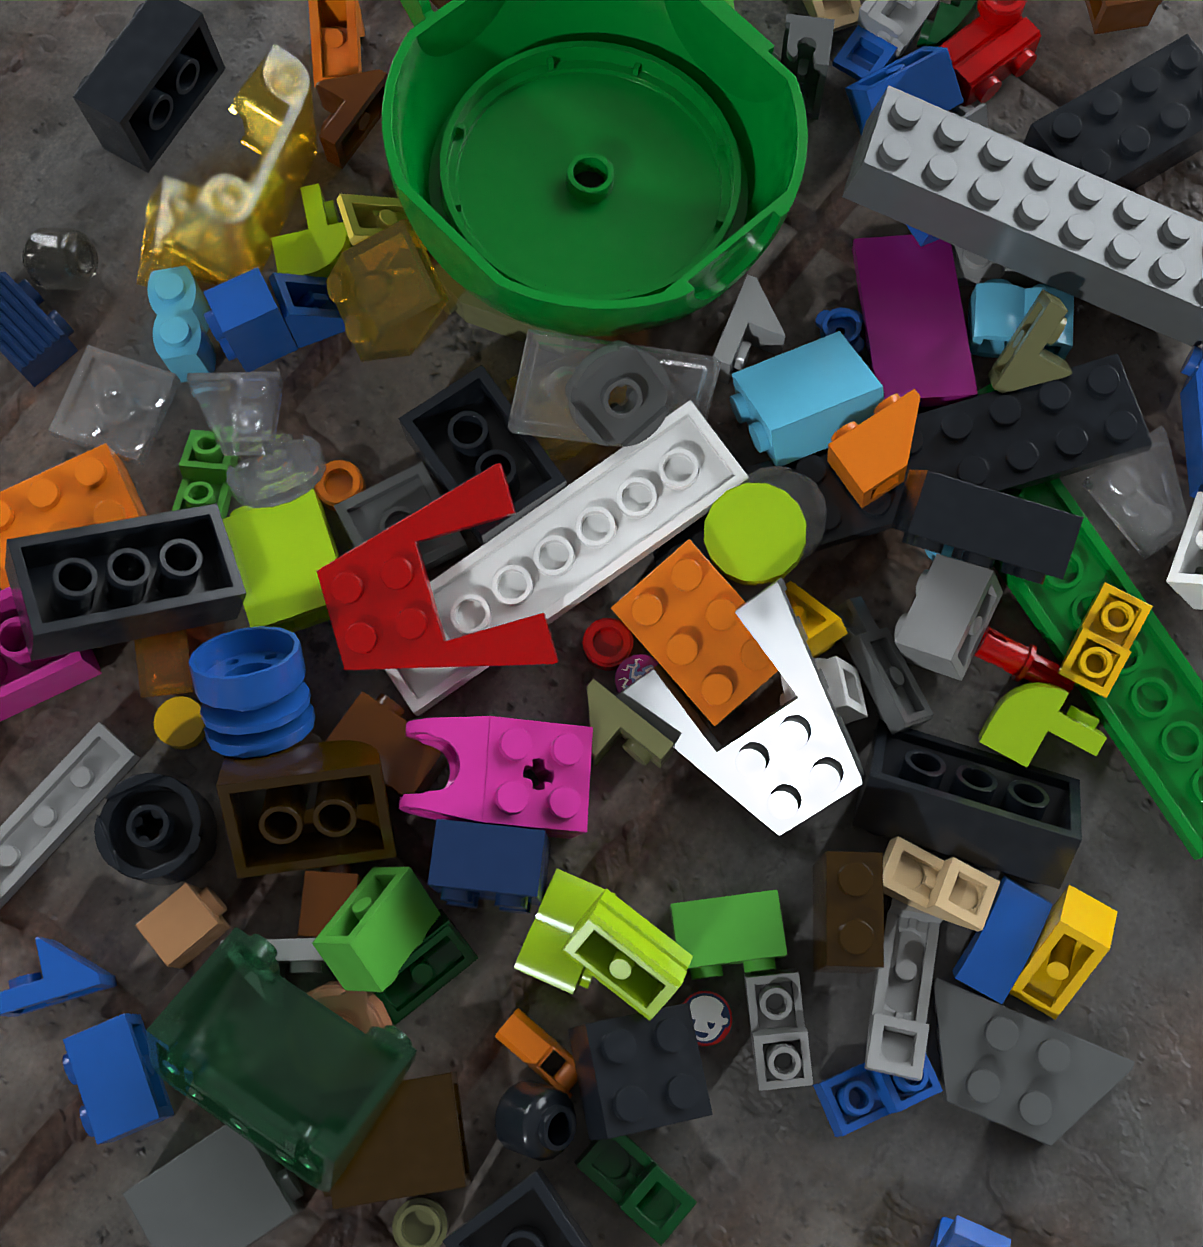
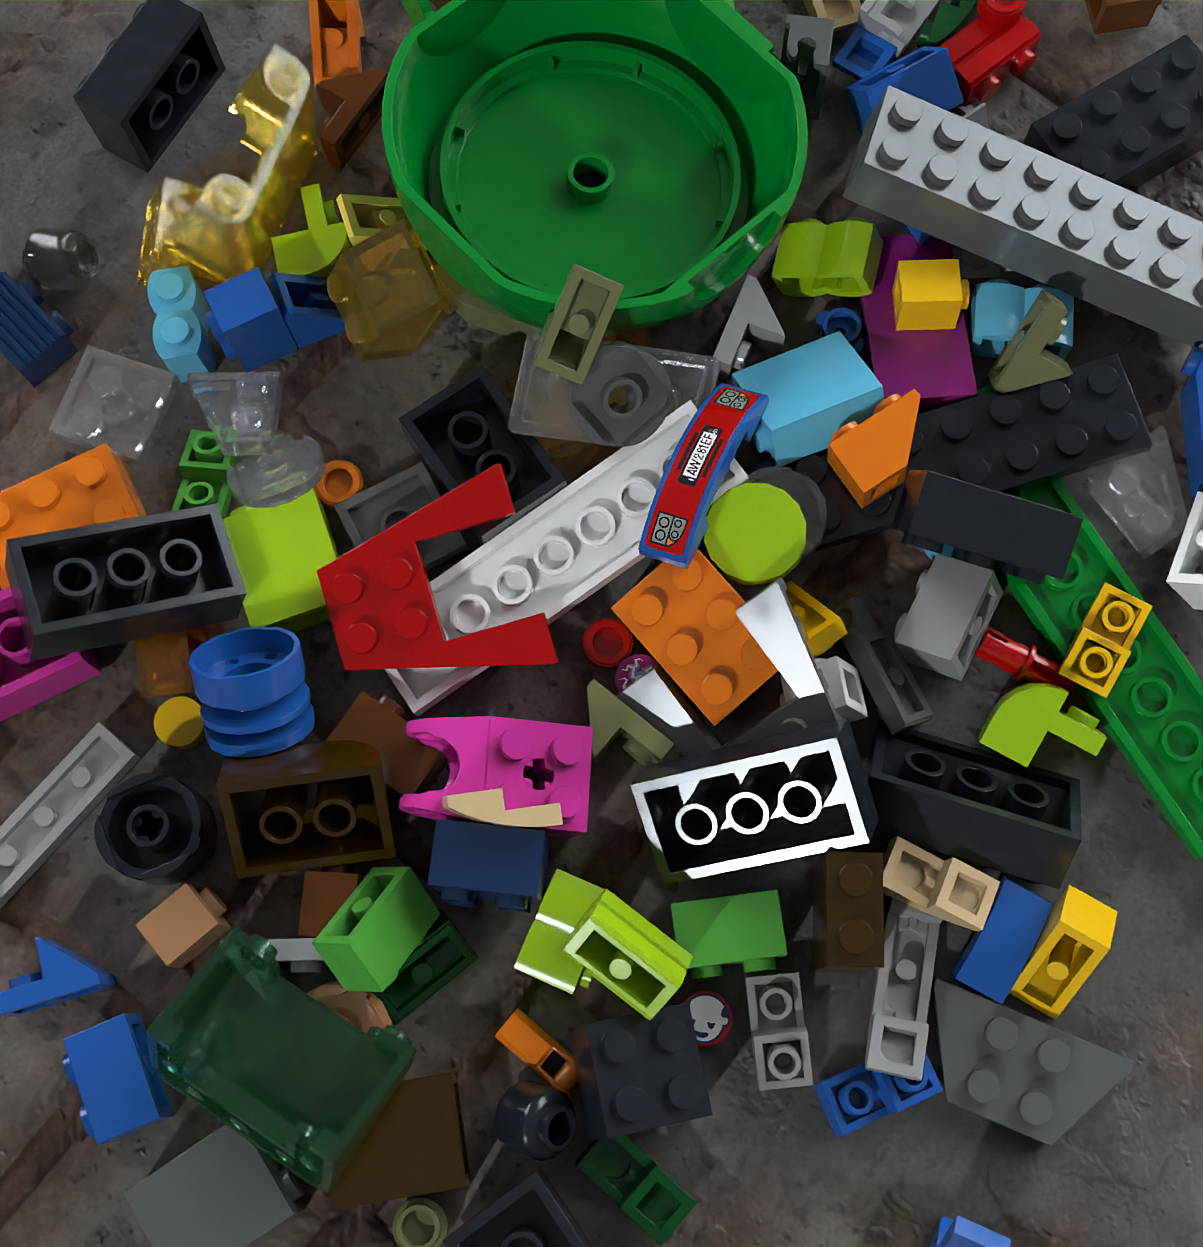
(489, 808): none -> tan slope
(577, 324): none -> olive slope
(696, 471): none -> slope
(756, 802): none -> black brick
(827, 258): none -> lime brick
(929, 294): none -> yellow brick

